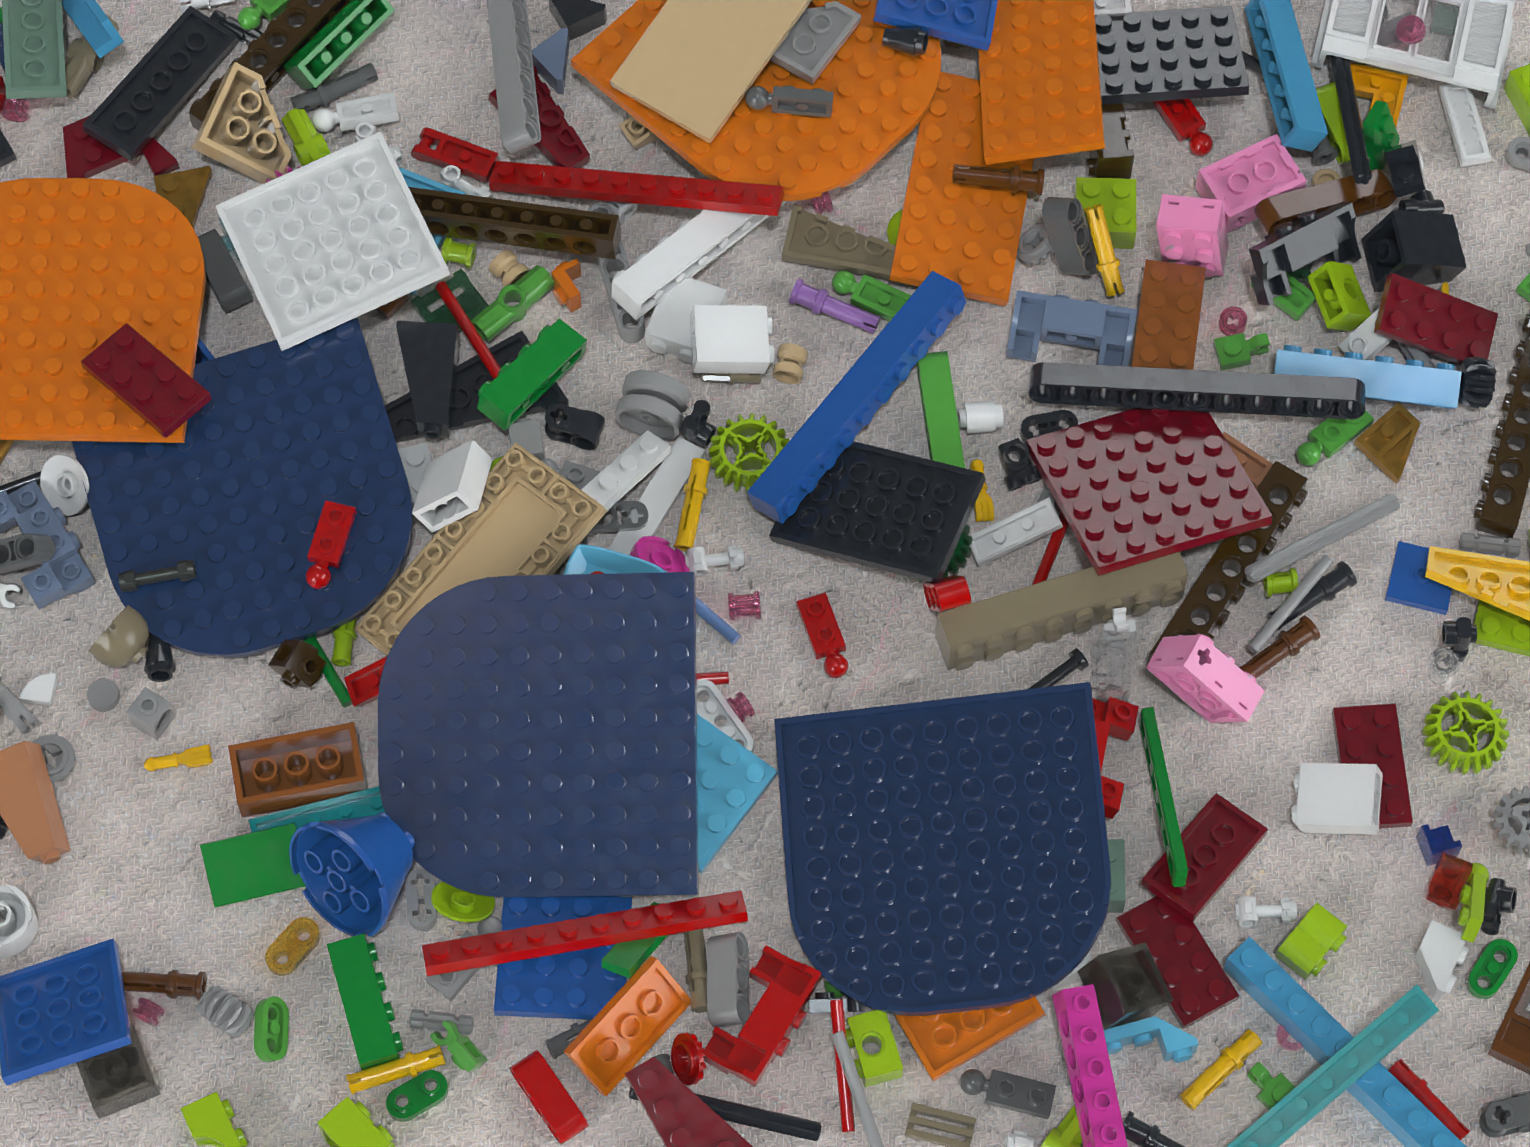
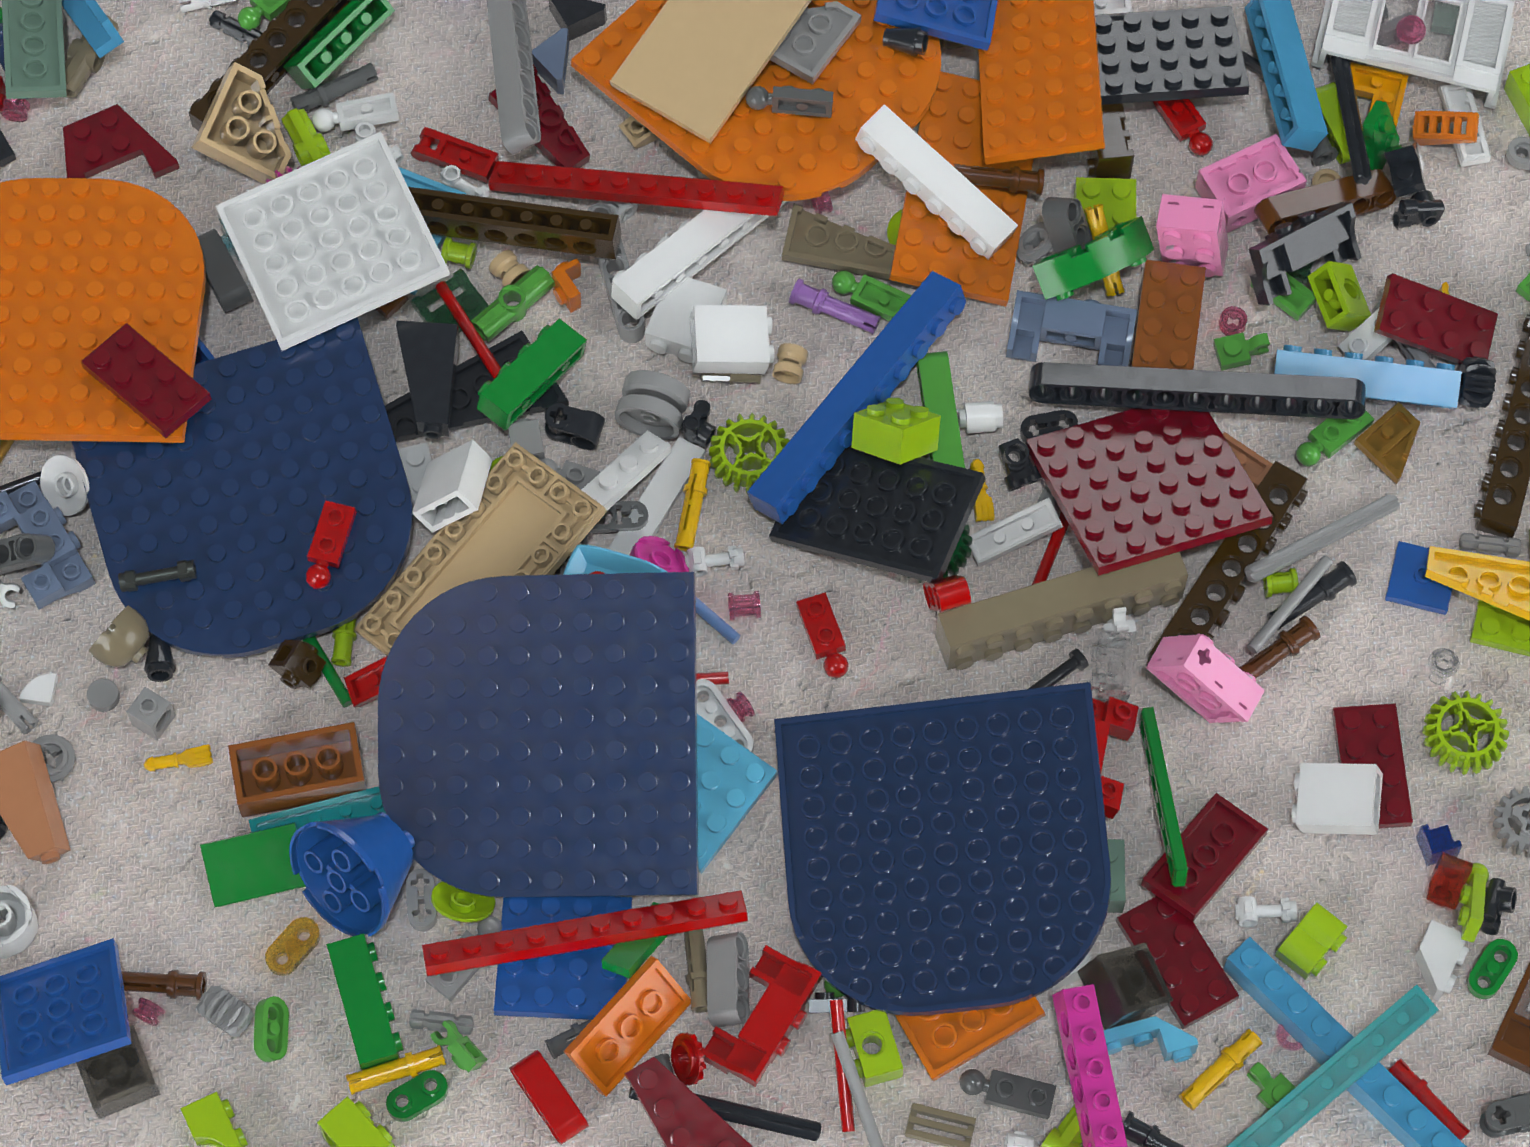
(160, 83): black plate -> none
(185, 190): pearl gold wing -> none
(896, 431): none -> lime brick
(935, 182): none -> white brick
(1109, 252): none -> green brick
(1415, 247): black slope -> none
(1430, 136): none -> orange slope
(1459, 636): black plate -> none

